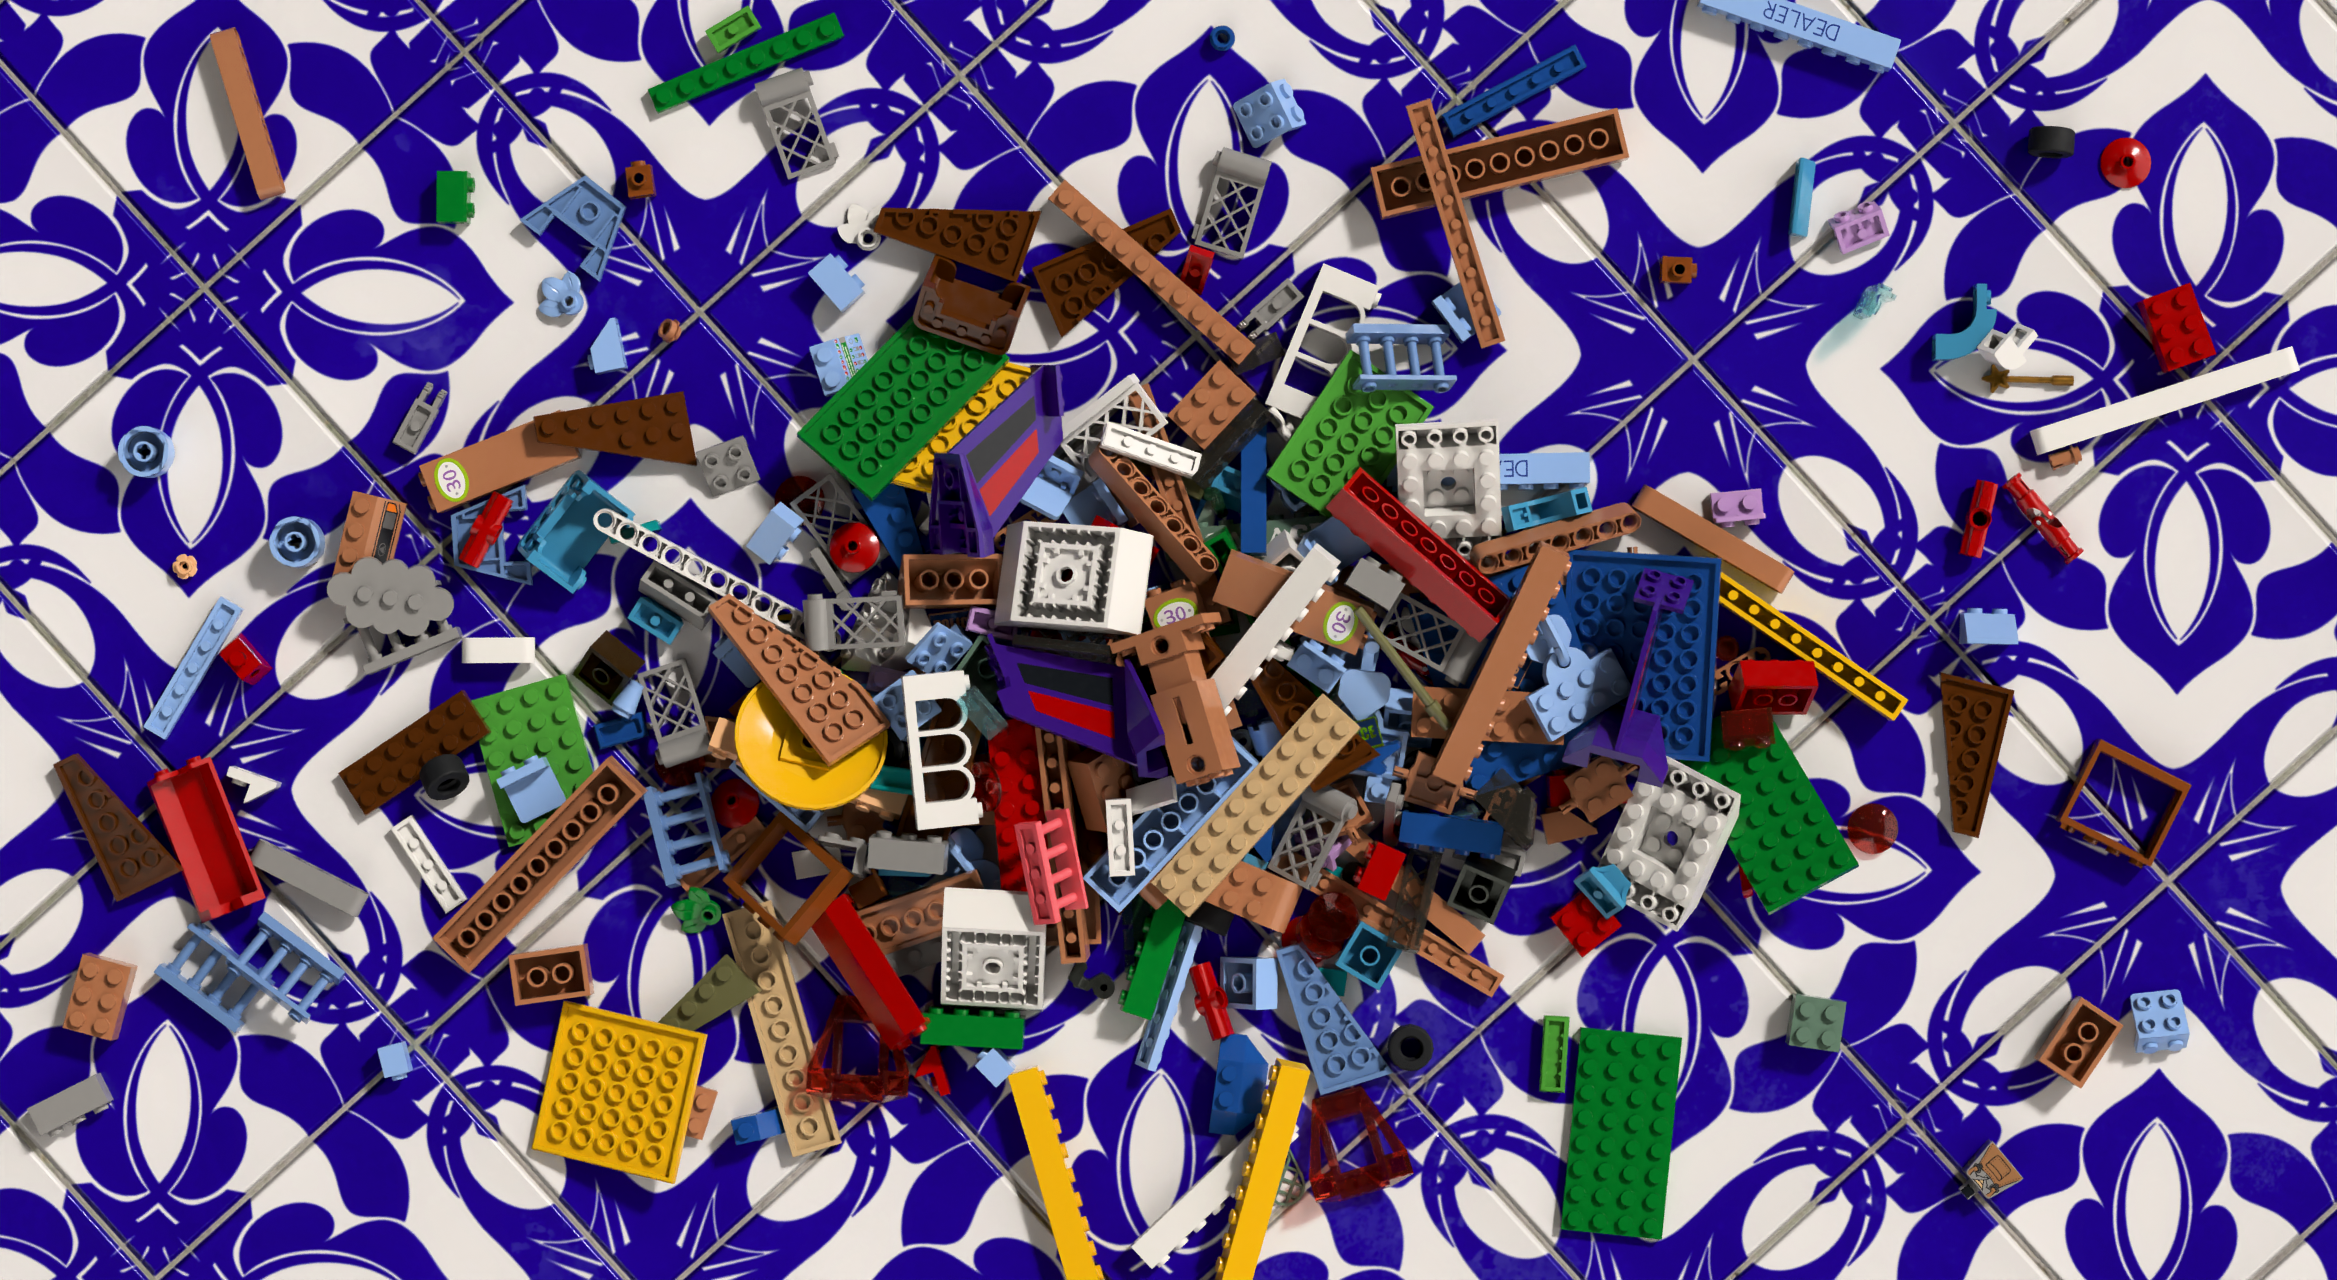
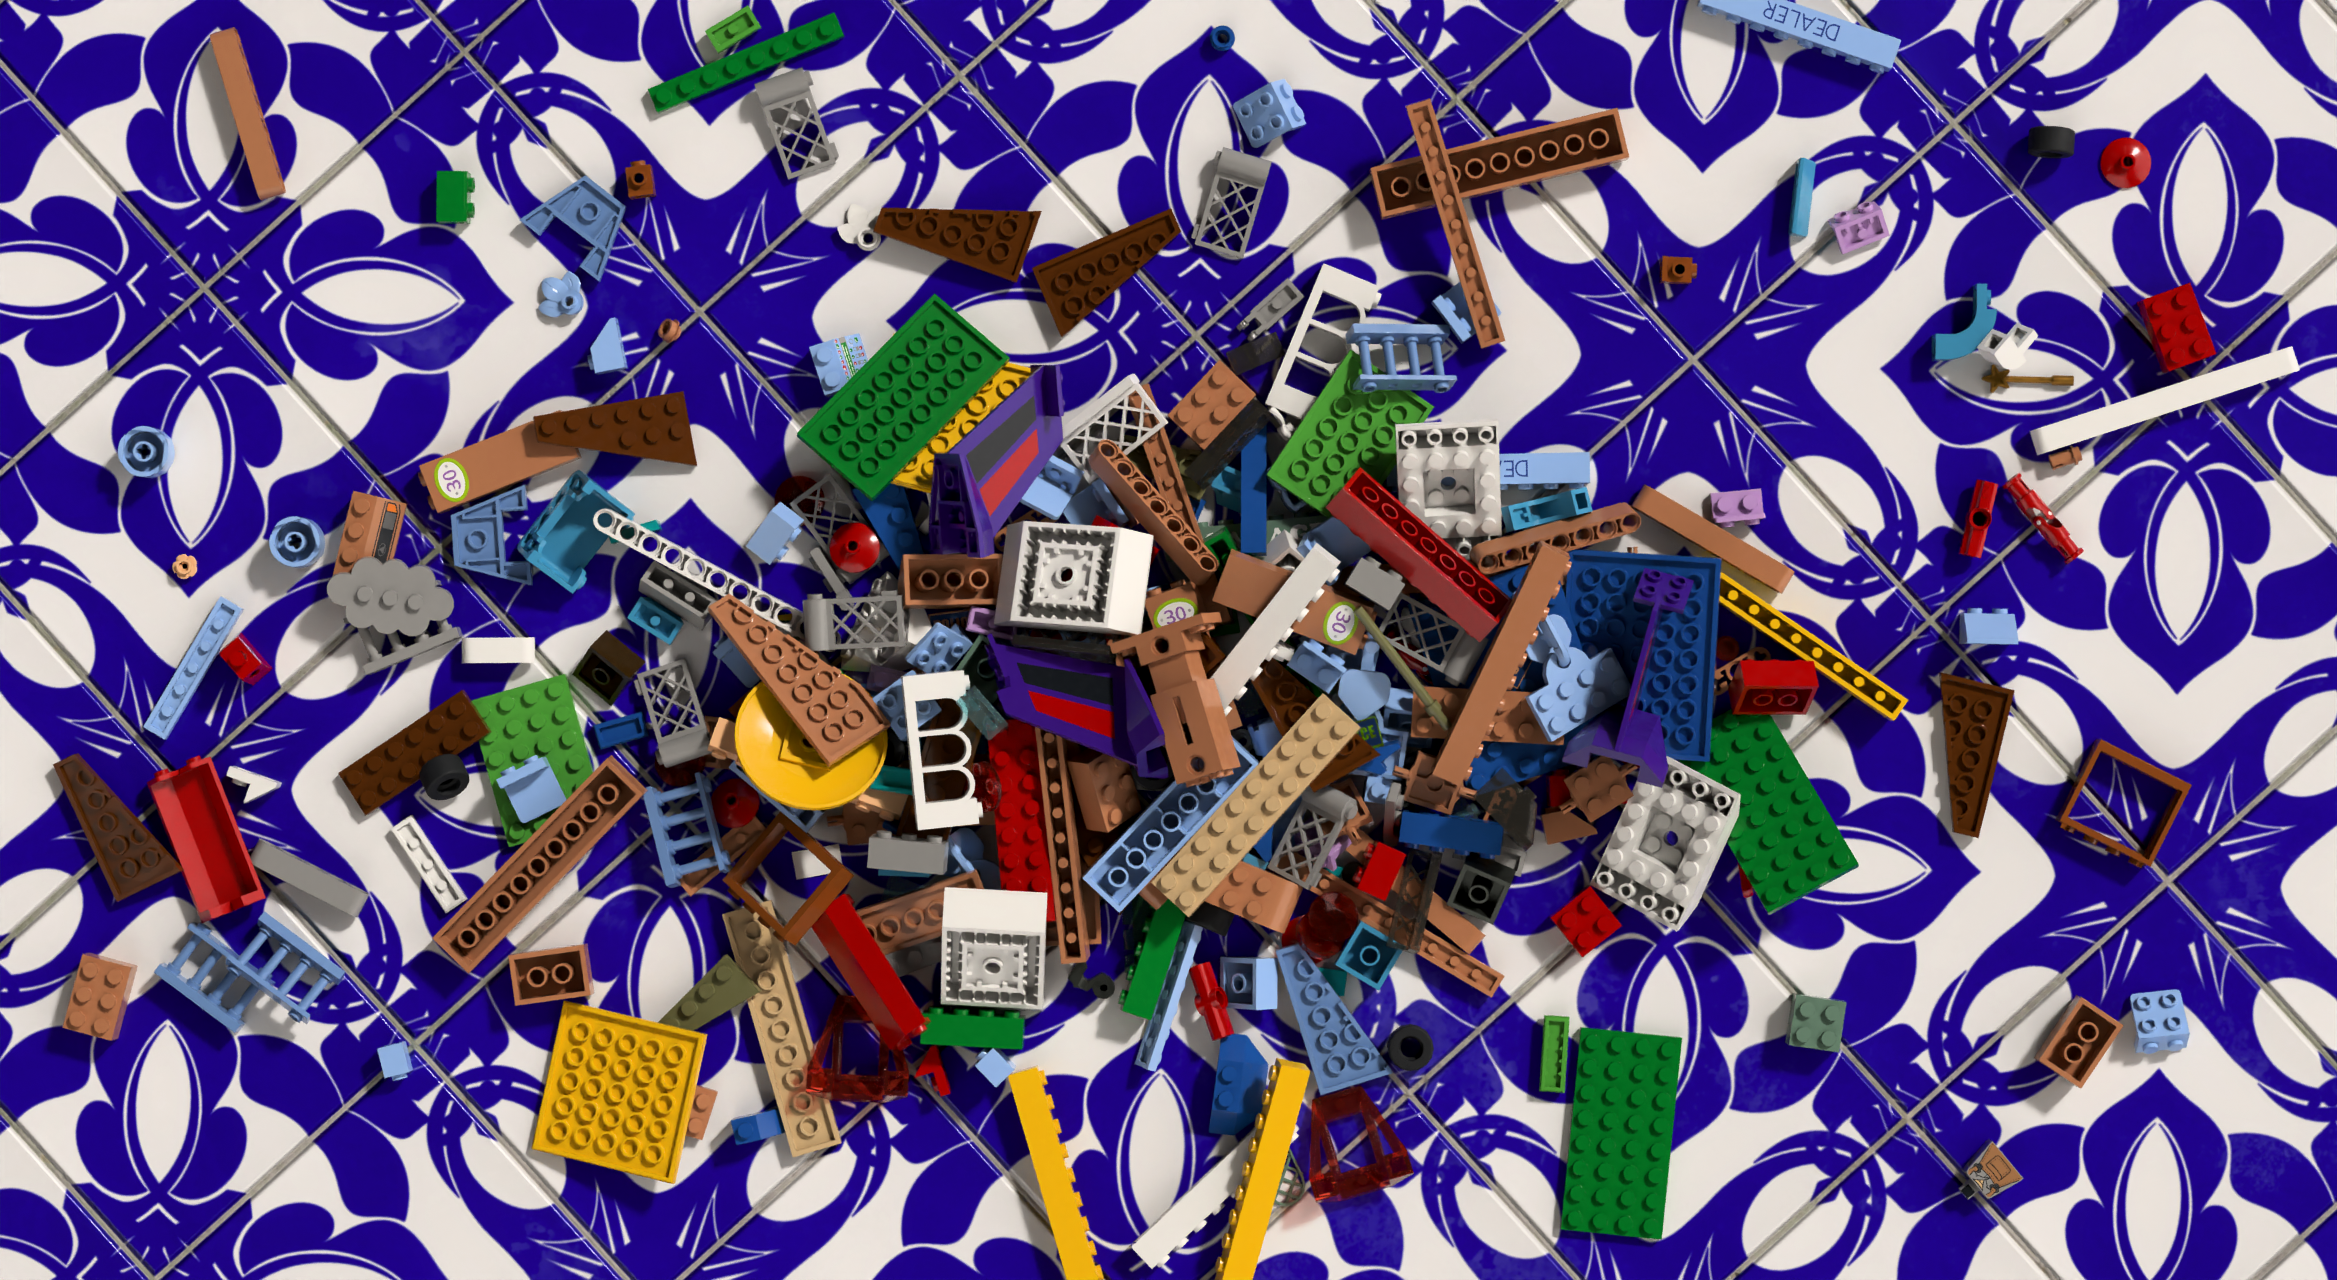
(70, 1105): light grey brick -> none
(419, 420): light grey hinge -> none
(486, 529): red piece -> none
(628, 699): light blue cone -> none
(693, 910): green plate -> none
(727, 465): light grey hinge -> none
(836, 282): light blue brick -> none
(854, 844): light grey bracket -> none
(868, 890): dark orange bracket -> none
(968, 311): reddish brown windscreen -> none
(1037, 868): coral fence -> none
(1120, 837): white plate -> none
(1150, 450): white tile -> none
(1151, 272): nougat plate -> none
(1152, 795): white tile -> none
(1197, 268): red slope -> none
(1217, 502): clear green arm -> none
(1513, 91): blue tile -> none
(1604, 888): dark azure slope -> none
(1748, 728): clear red brick -> none
(1872, 299): clear light blue bracket -> none
(1872, 828): clear red dish -> none

